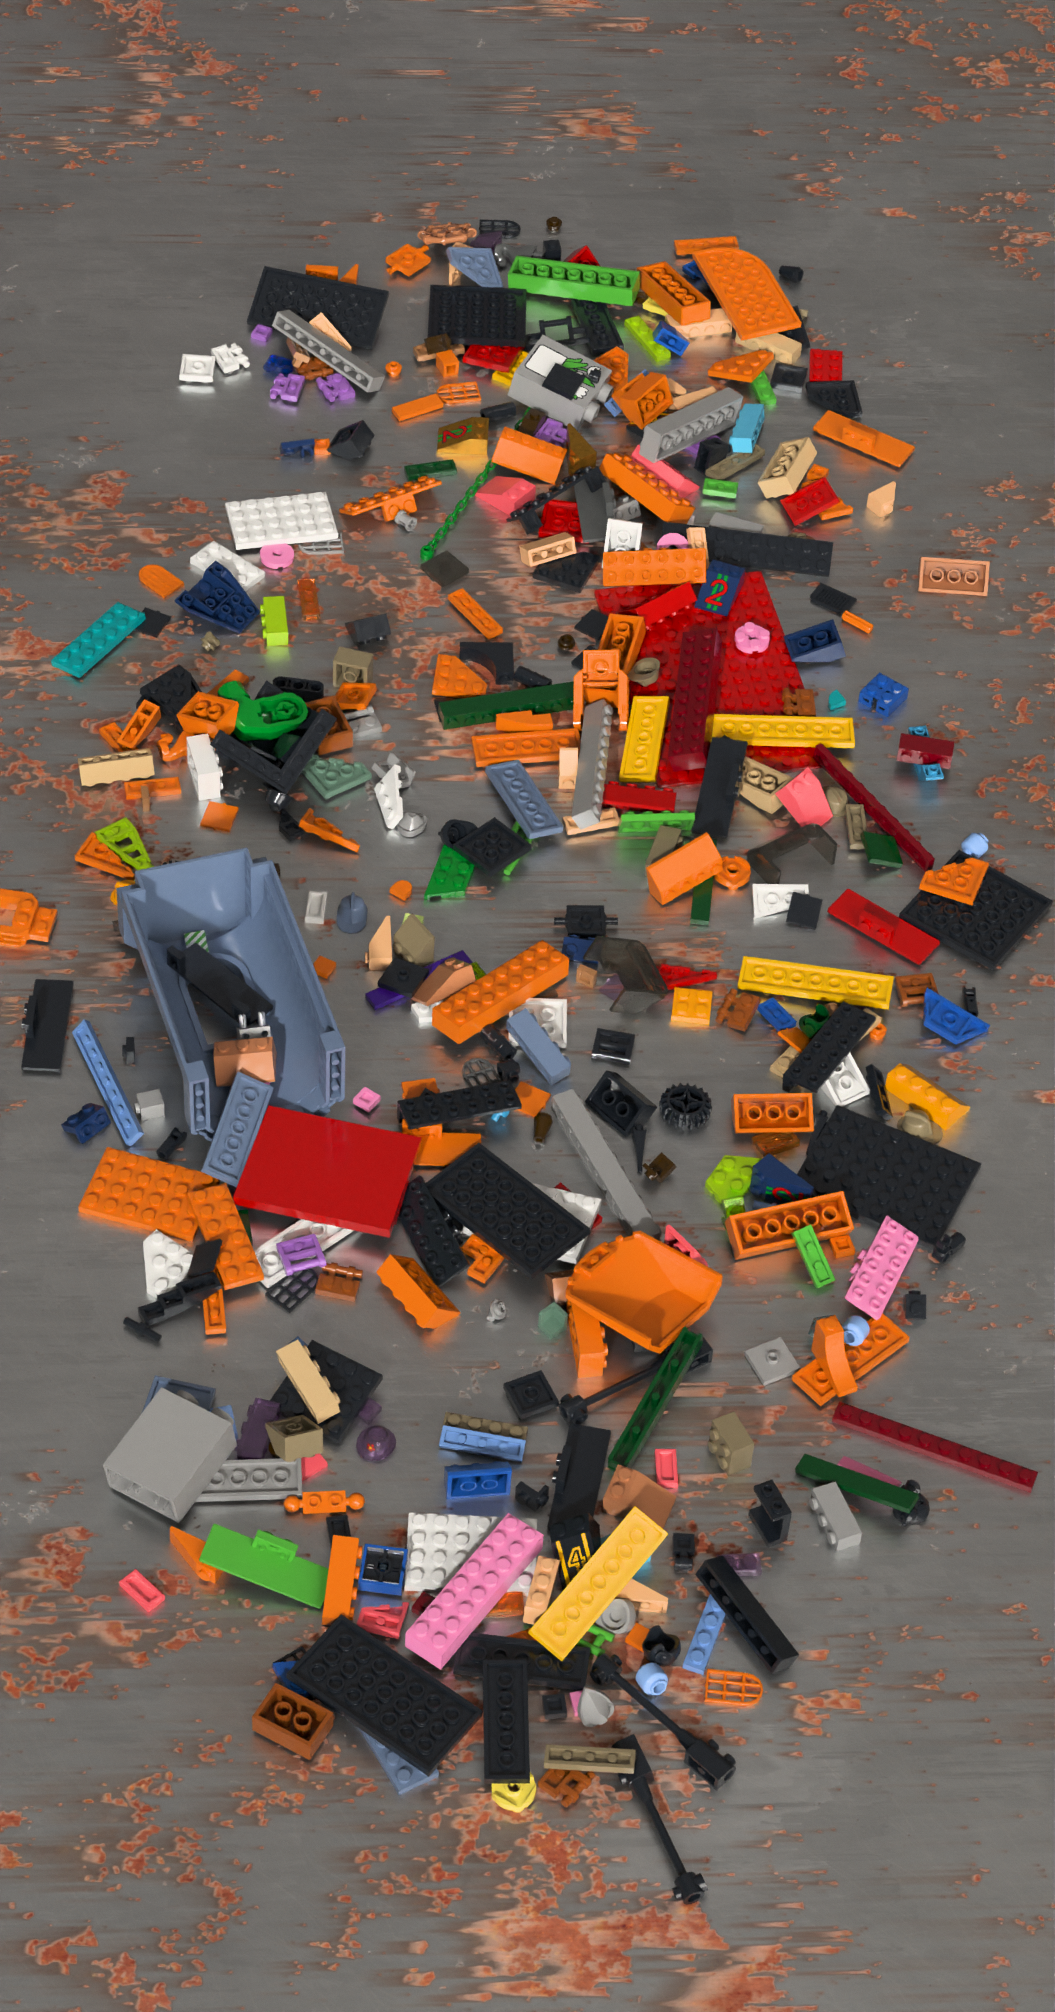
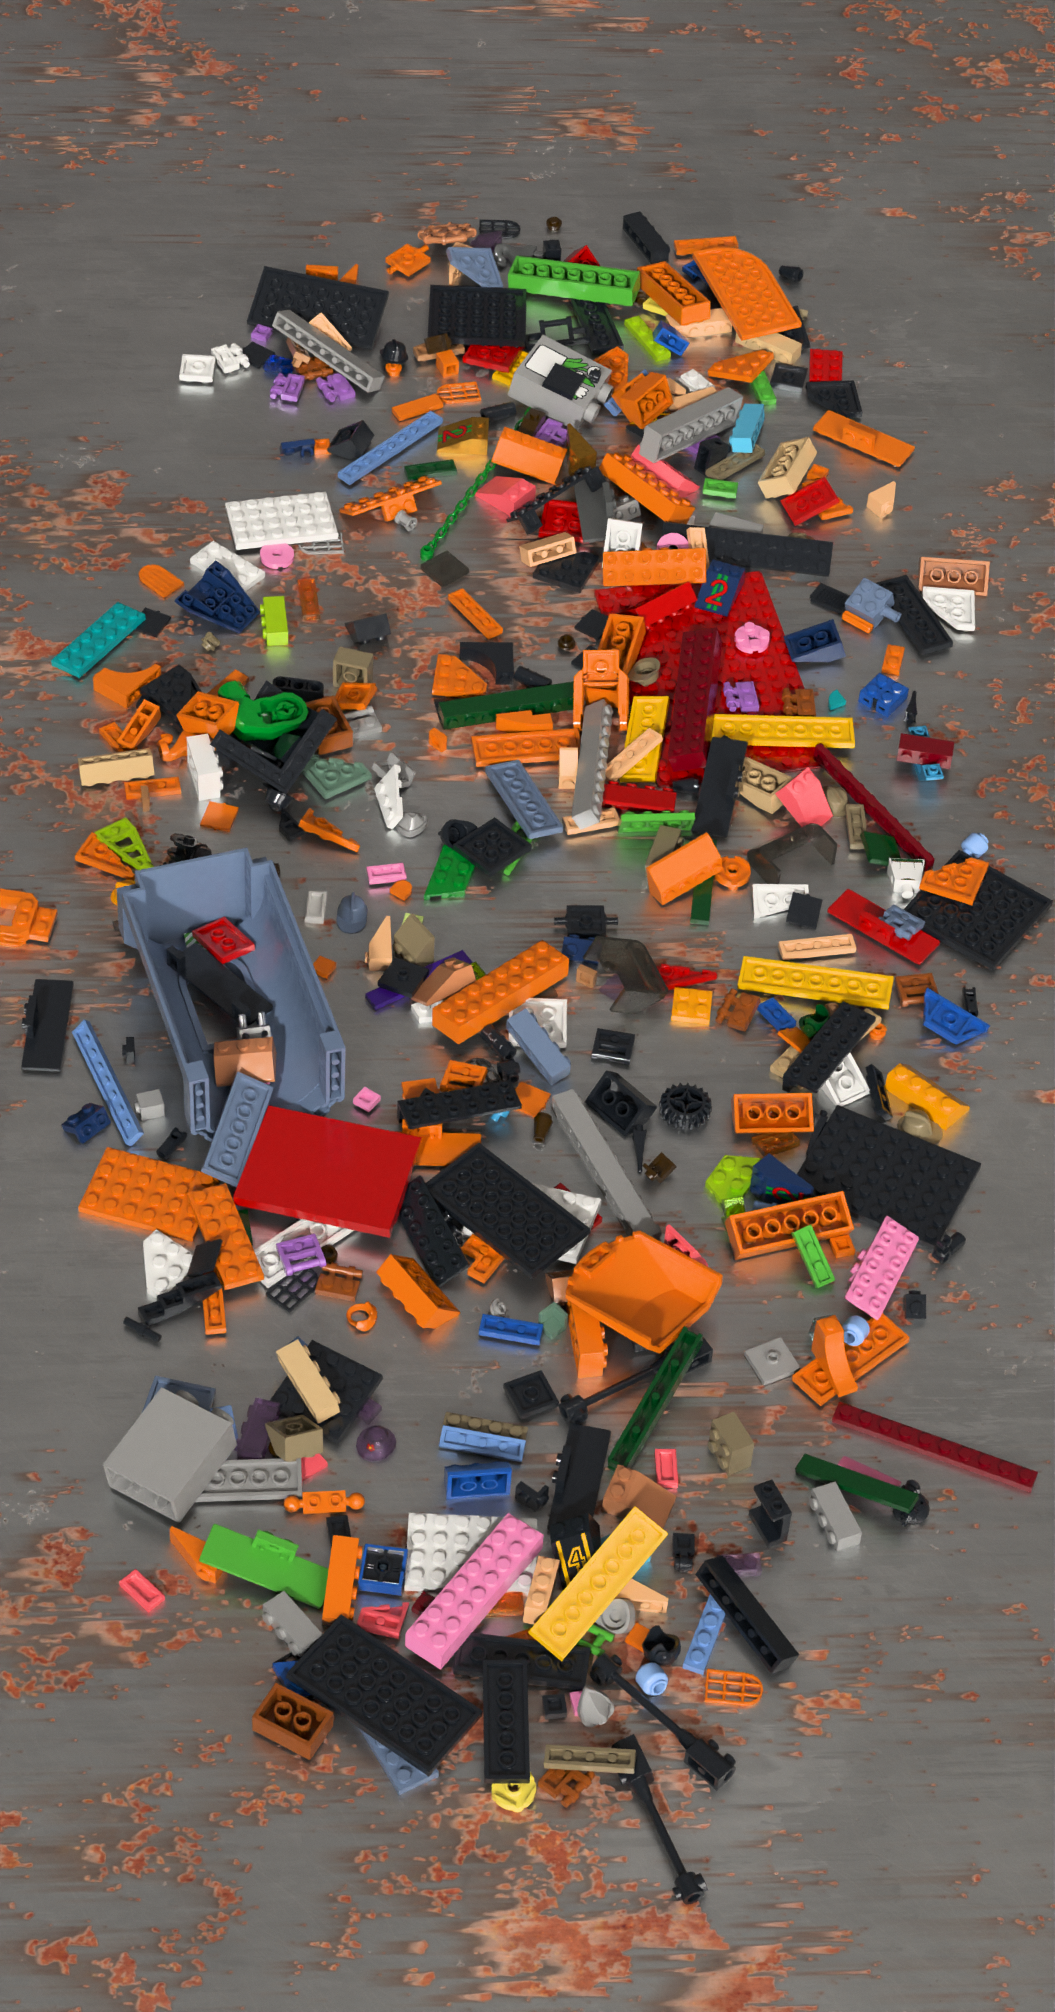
(124, 687): none -> orange arch
(187, 848): none -> black hinge
(223, 940): none -> red plate
(257, 354): none -> black piece
(290, 1624): none -> light grey brick
(329, 1253): none -> dark brown plate
(363, 1325): none -> orange piece
(386, 873): none -> bright pink plate
(390, 447): none -> medium blue plate
(394, 352): none -> black piece
(438, 739): none -> orange plate
(462, 1073): none -> orange plate
(510, 1329): none -> blue plate
(632, 754): none -> light nougat plate
(646, 237): none -> black brick
(687, 785): none -> black cone
(693, 381): none -> white plate
(746, 695): none -> medium lavender plate
(817, 947): none -> light nougat plate
(872, 603): none -> sand blue brick
(893, 659): none -> orange plate
(905, 875): none -> white torso
(906, 921): none -> sand blue plate
(911, 710): none -> black piece
(916, 616): none -> black plate
(952, 605): none -> white plate

